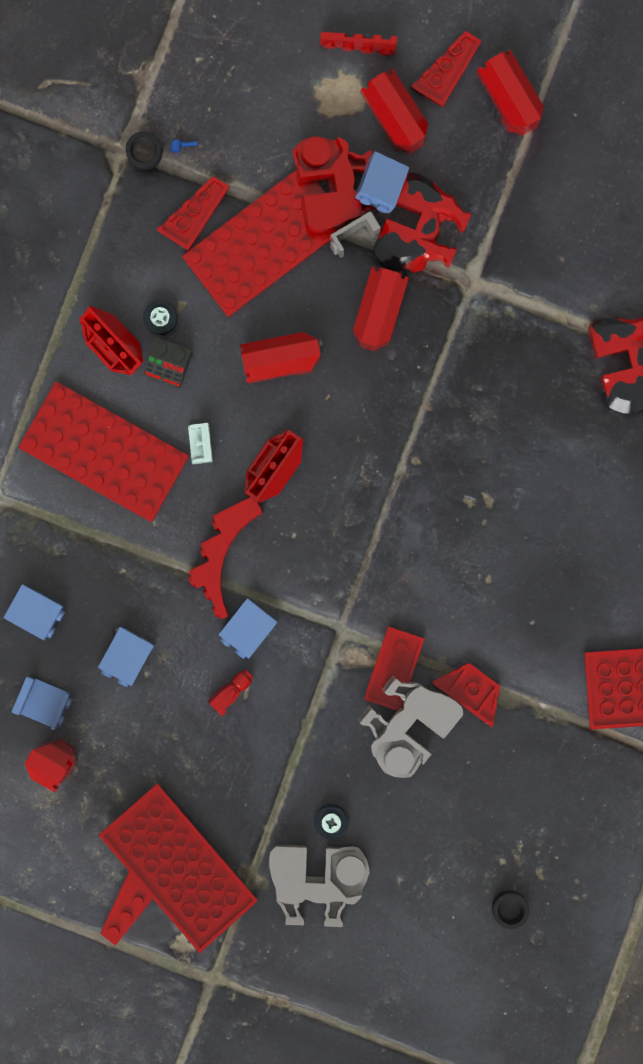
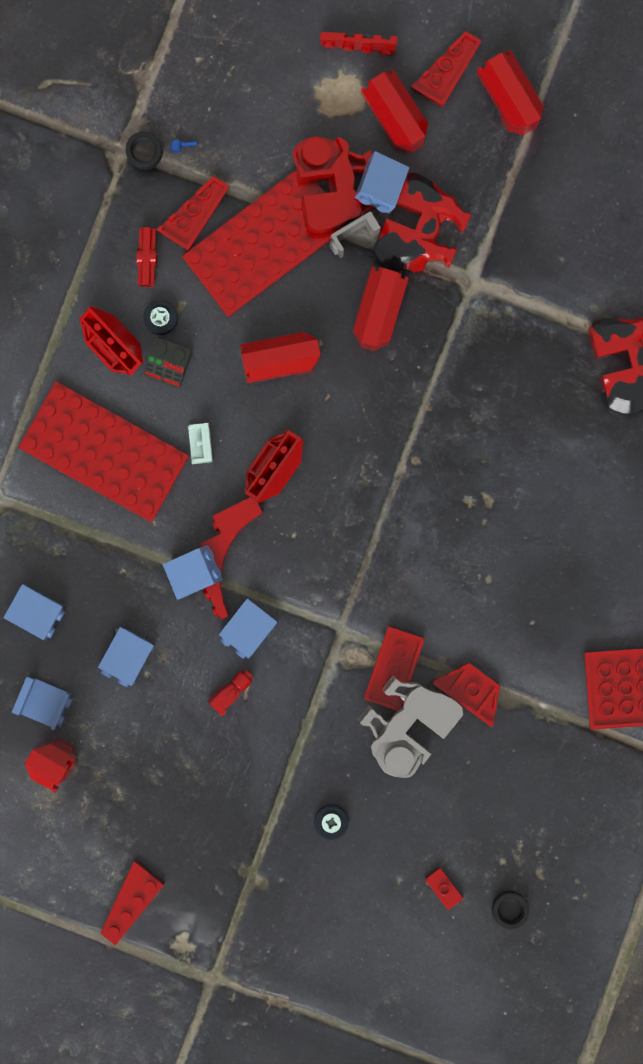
(146, 257): none -> red piece
(178, 868): red plate -> none
(192, 572): none -> medium blue panel
(343, 881): light grey animal -> none
(444, 888): none -> red plate

